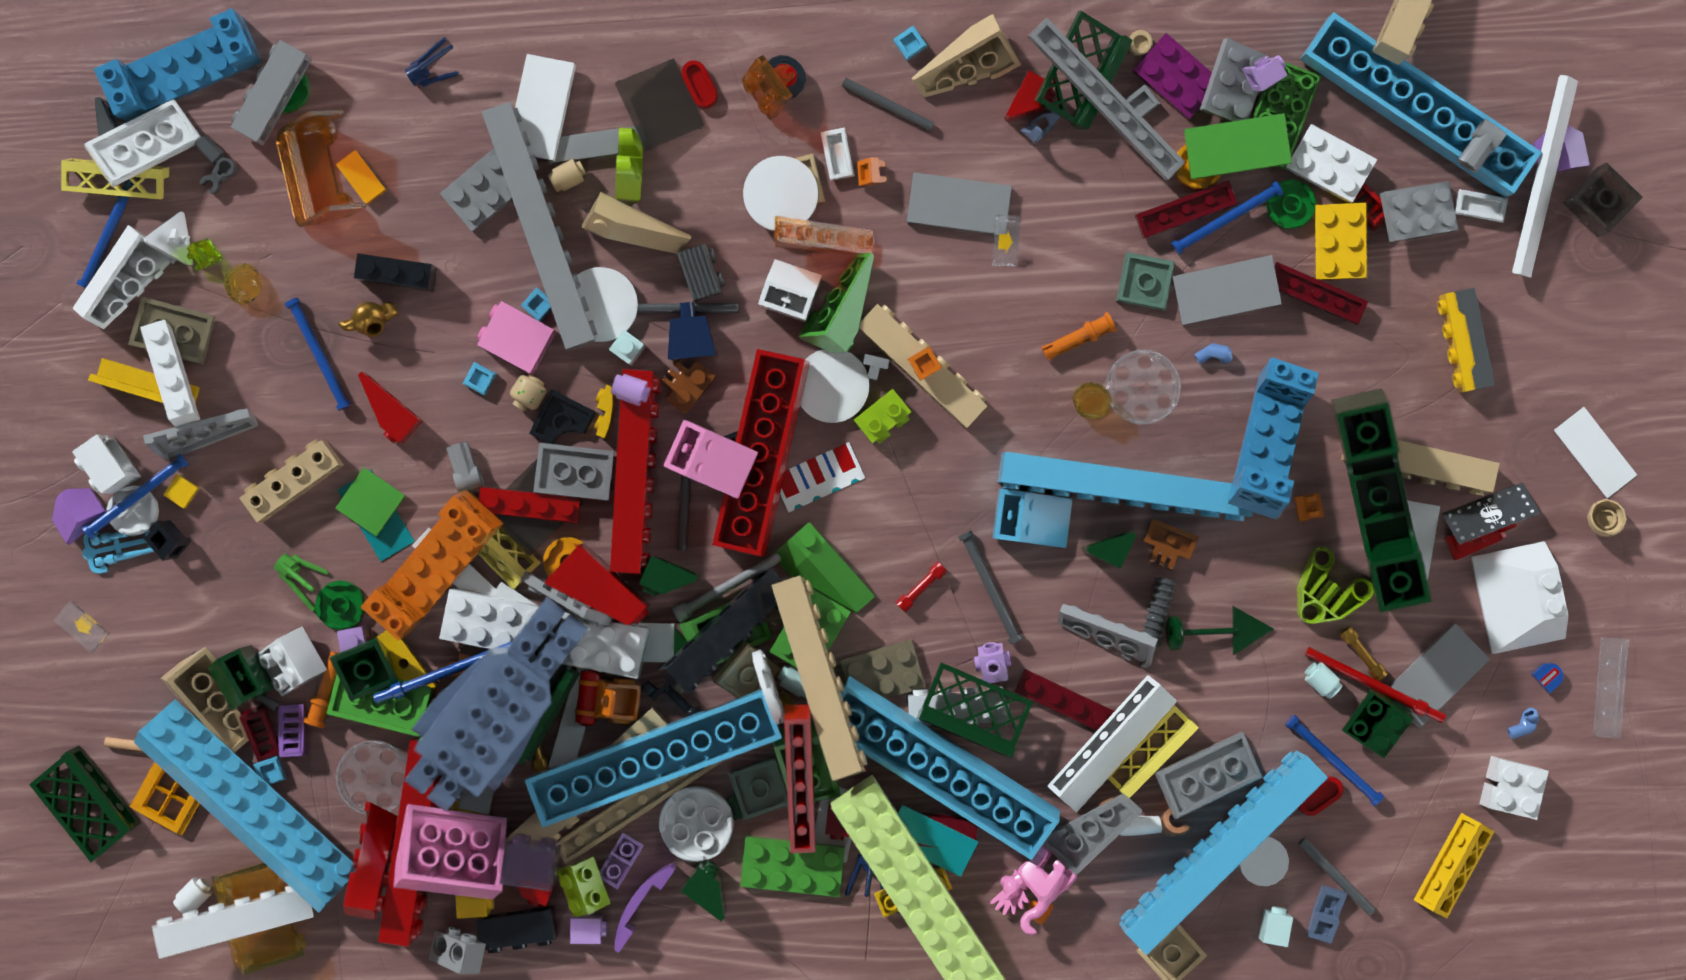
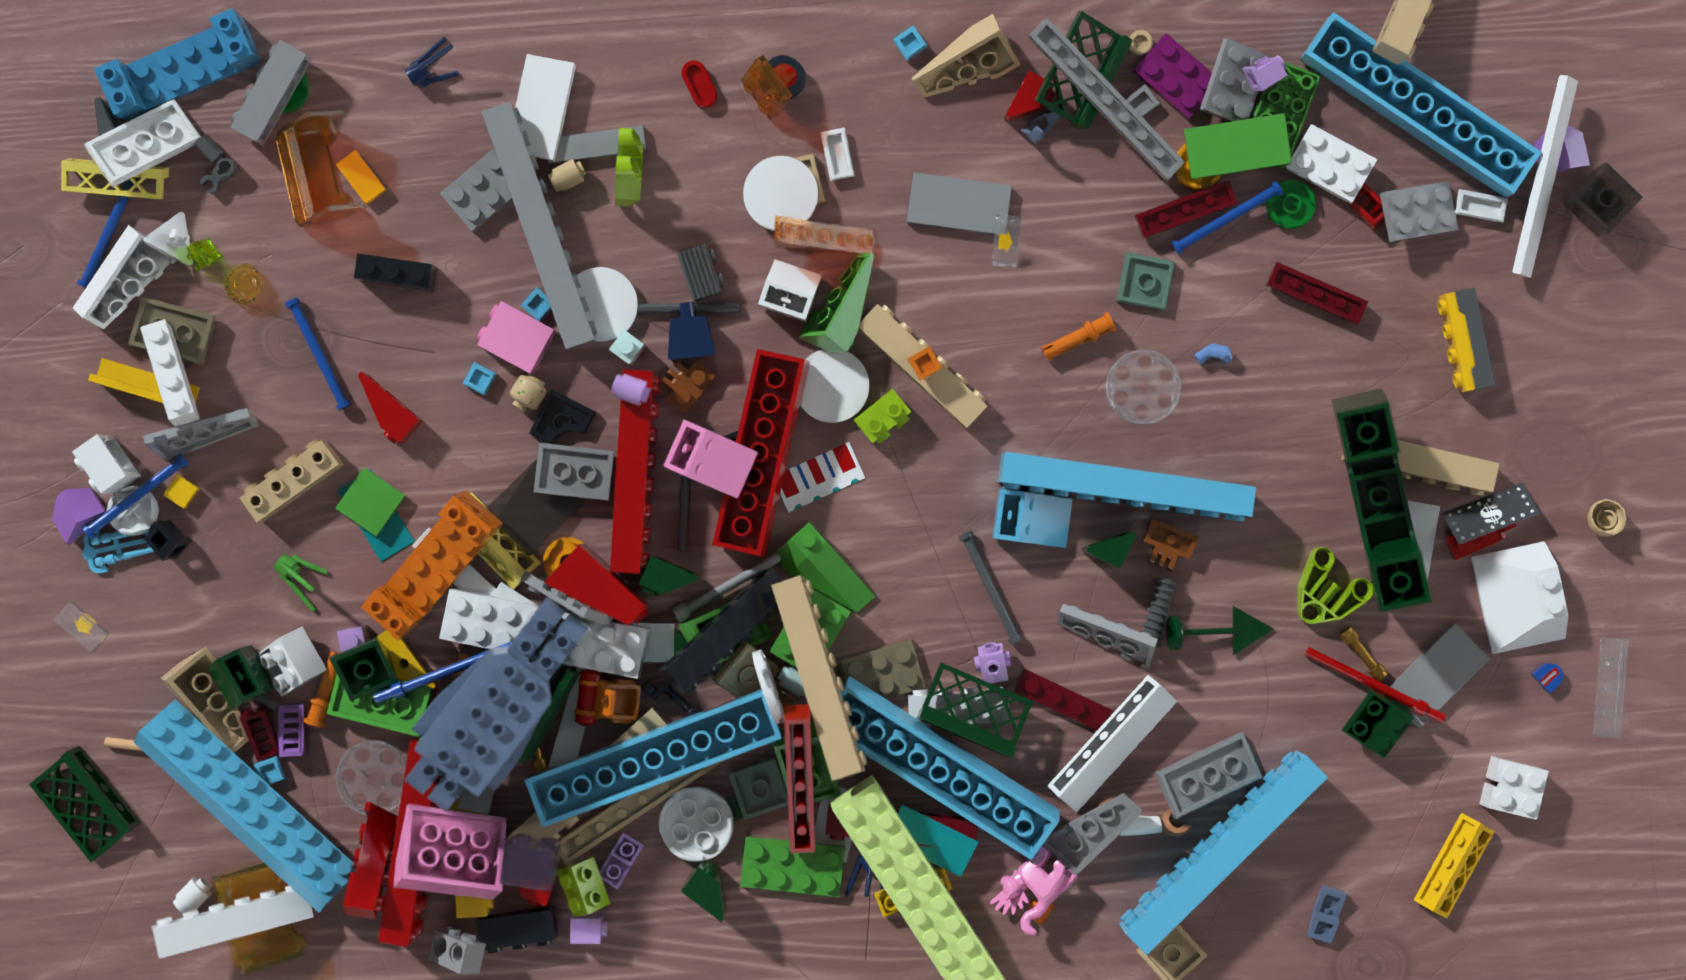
(145, 792): light orange piece -> none
(340, 605): green tile -> none
(370, 318): pearl gold piece -> none
(466, 473): light grey piece -> none
(530, 505): red plate -> none
(605, 402): yellow slope -> none
(628, 225): tan wedge -> none
(657, 879): medium lavender slope -> none
(659, 104): clear smoke piece -> none
(869, 171): orange tile -> none
(875, 364): light grey tile -> none
(888, 104): dark grey bar -> none
(906, 601): red bar -> none
(1092, 400): clear yellow hair -> none
(1160, 755): light yellow fence -> none
(1227, 290): light grey tile -> none
(1266, 863): white tile -> none
(1271, 438): dark azure plate -> none
(1275, 926): light aqua brick -> none
(1307, 846): dark grey bar -> none
(1308, 506): orange tile -> none
(1322, 680): light aqua brick -> none
(1322, 797): red tile -> none
(1341, 241): yellow plate -> none
(1375, 798): blue bar -> none
(1484, 140): light grey piece -> none
(1526, 725): medium blue arm -> none
(1595, 452): white sticker -> none

